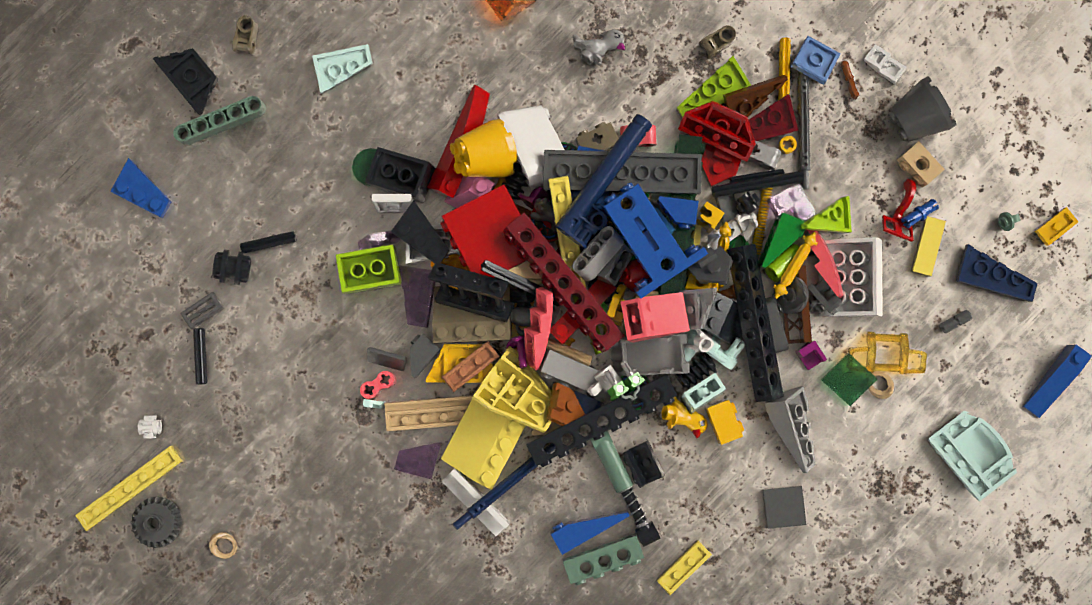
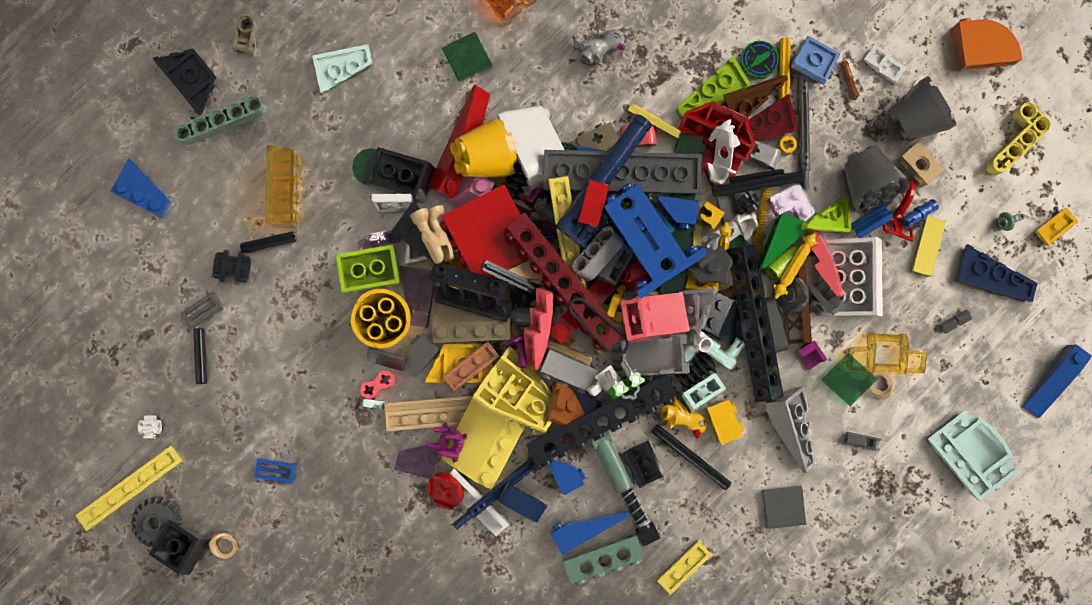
(179, 547): none -> black slope
(274, 478): none -> blue tile
(281, 187): none -> clear yellow slope
(369, 313): none -> yellow cone
(435, 240): none -> tan piece
(441, 447): none -> magenta piece
(445, 490): none -> red tile
(467, 57): none -> clear green tile
(522, 502): none -> dark blue beam
(567, 476): none -> blue slope
(593, 203): none -> red slope
(604, 318): none -> black piece
(635, 109): none -> light yellow tile
(690, 456): none -> black axle
(715, 43): dark tan piece -> none
(722, 166): none -> white piece
(759, 59): none -> tile
(860, 440): none -> dark grey bar
(871, 221): none -> blue tile
(873, 179): none -> dark grey cone
(985, 44): none -> orange brick
(1017, 144): none -> light yellow beam

